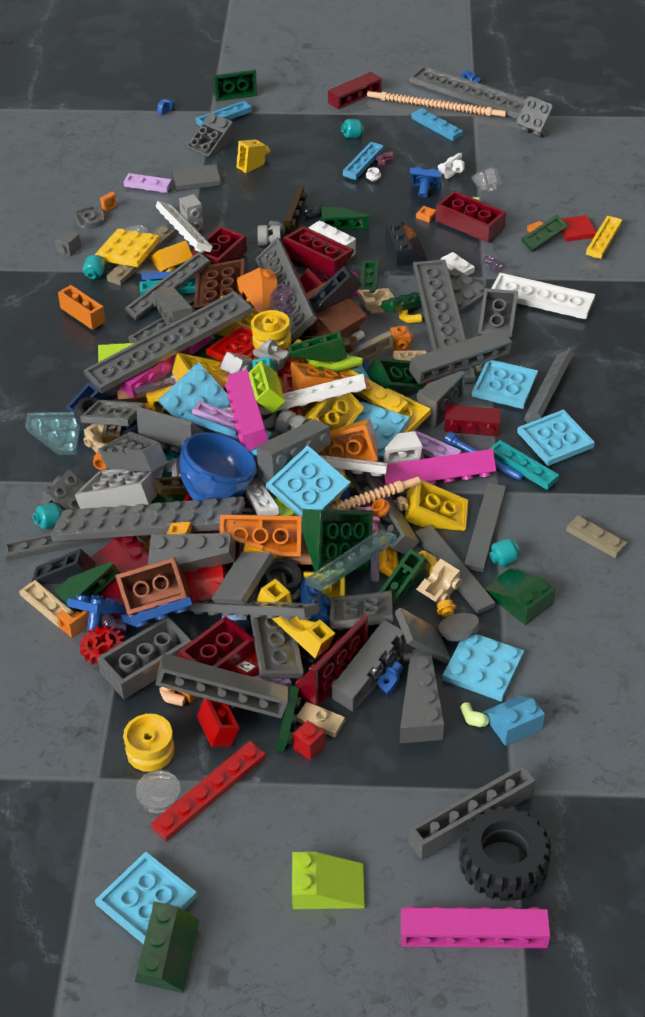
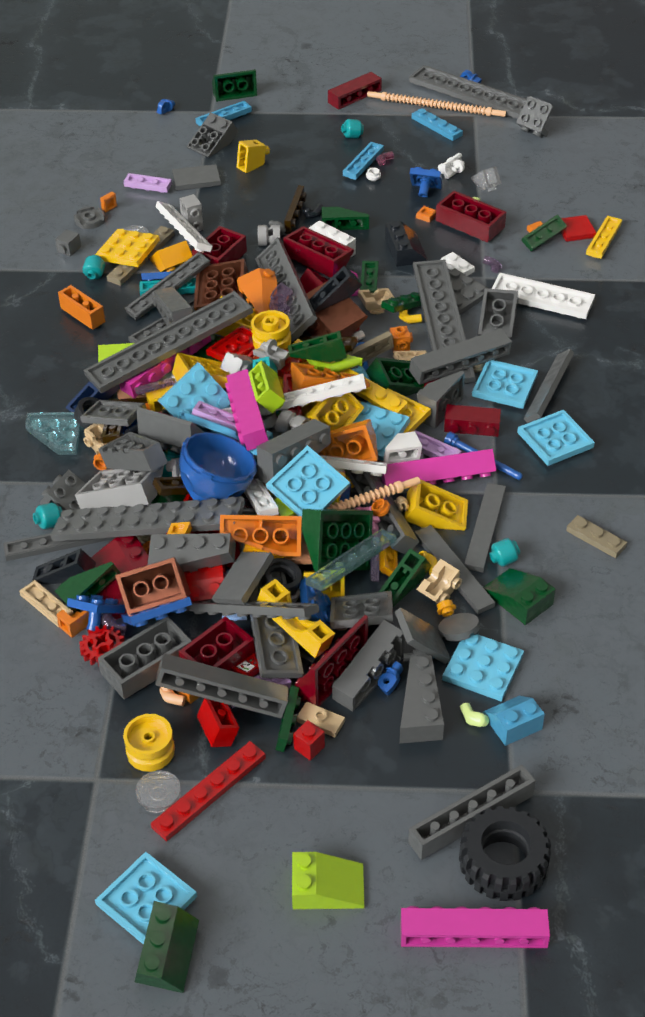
(525, 465): teal plate -> none

